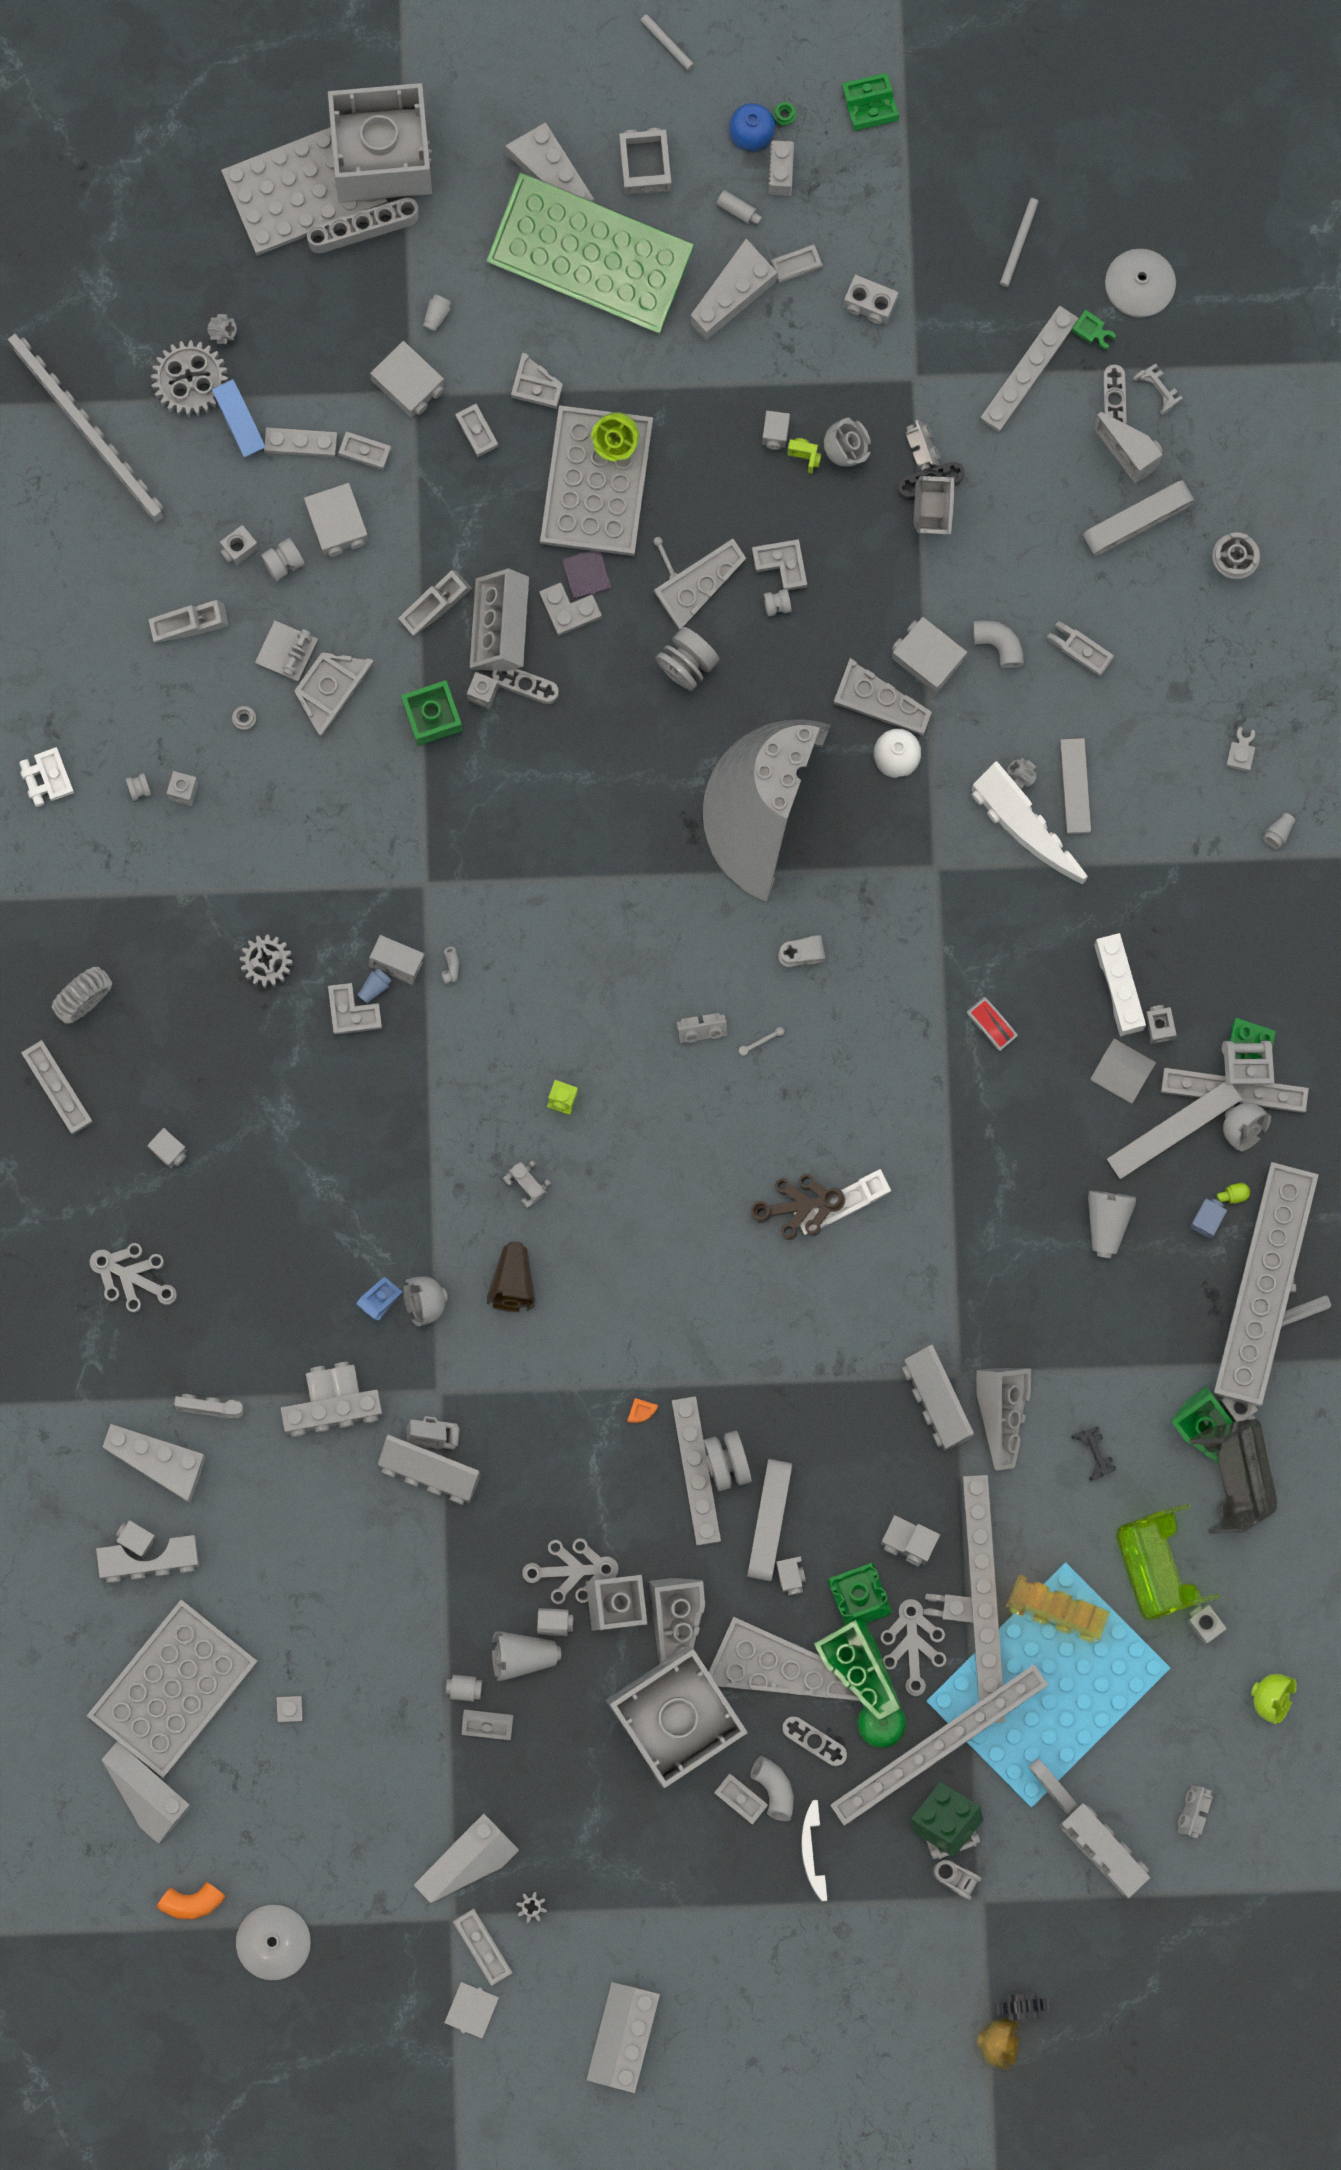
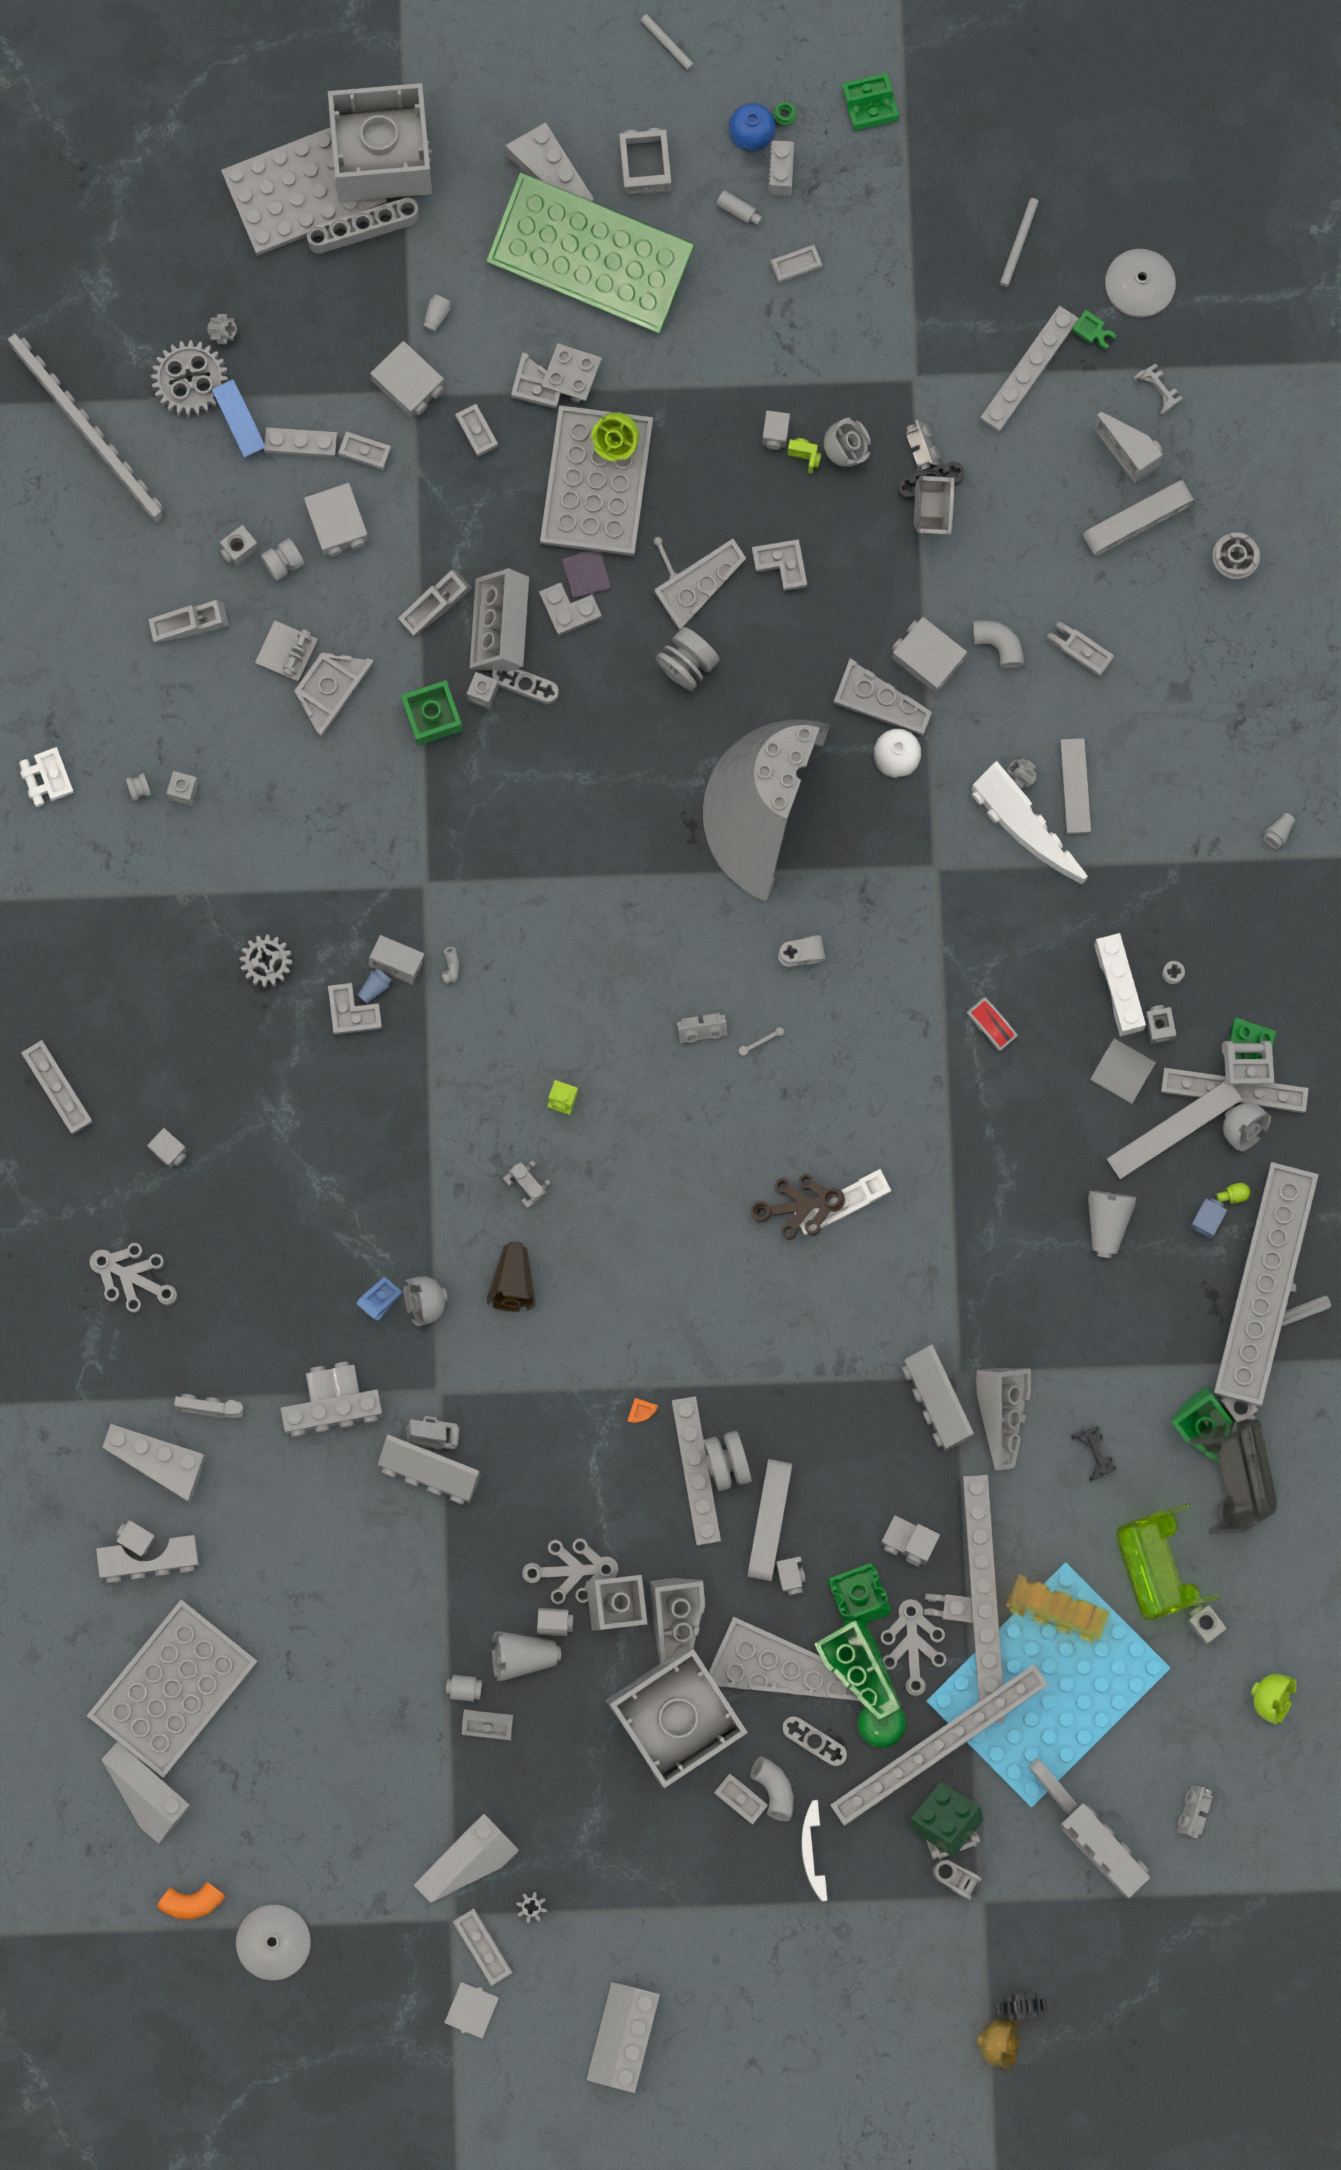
(81, 995): light grey gear -> none
(244, 710): light grey plate -> none
(289, 1709): light grey plate -> none
(571, 372): none -> light grey hinge
(736, 287): light grey wedge -> none
(777, 602): light grey wheel -> none
(873, 294): light grey brick -> none
(1107, 382): light grey beam -> none
(1179, 977): none -> light grey bush
(1240, 753): light grey plate -> none

